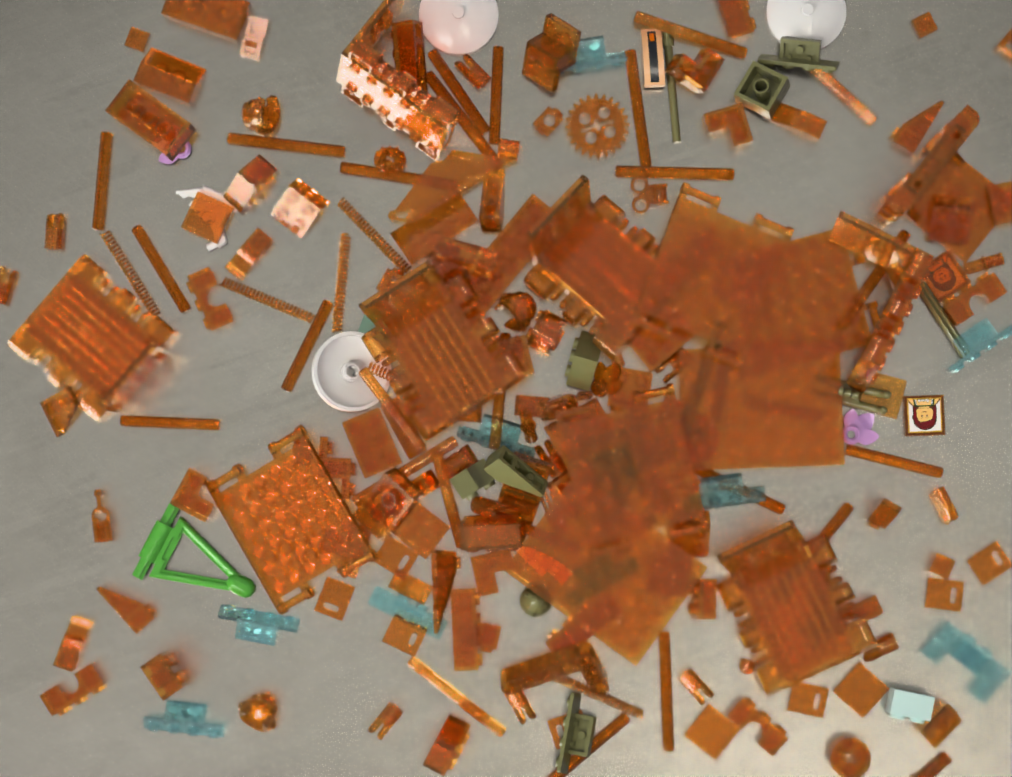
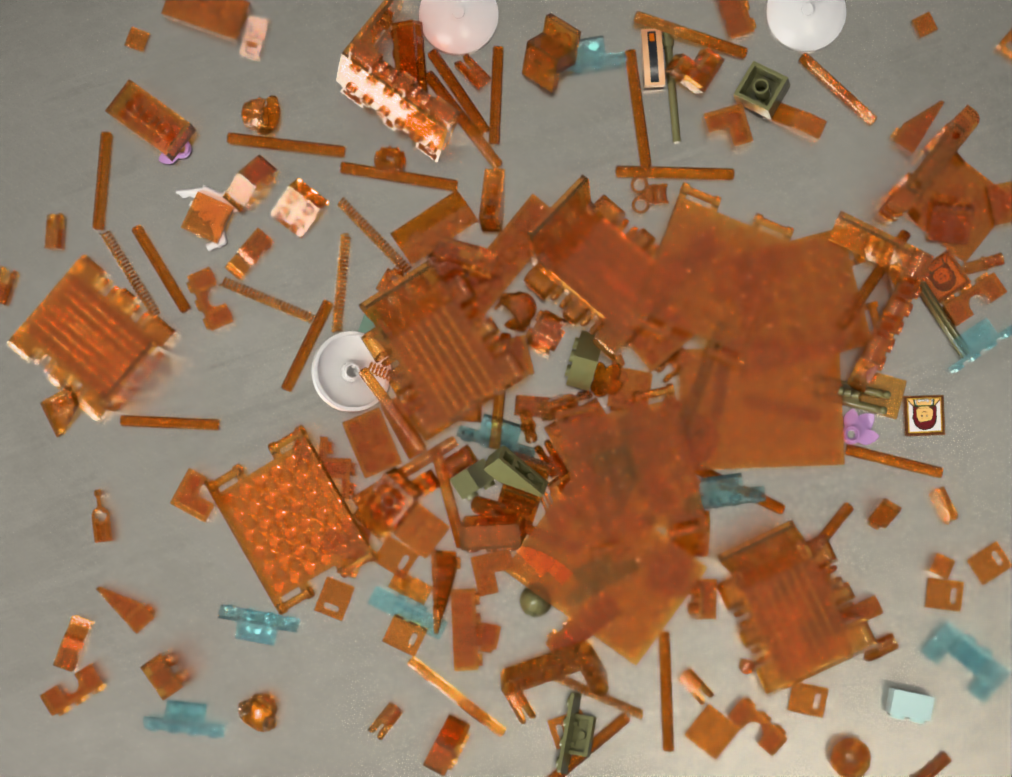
(162, 544): bright green piece -> none
(169, 76): clear orange slope -> none
(452, 177): clear orange wing -> none
(544, 130): clear orange brick -> none
(603, 143): clear orange gear -> none
(799, 53): olive bracket -> none
(860, 690): clear orange tile -> none
(941, 726): clear orange tile -> none

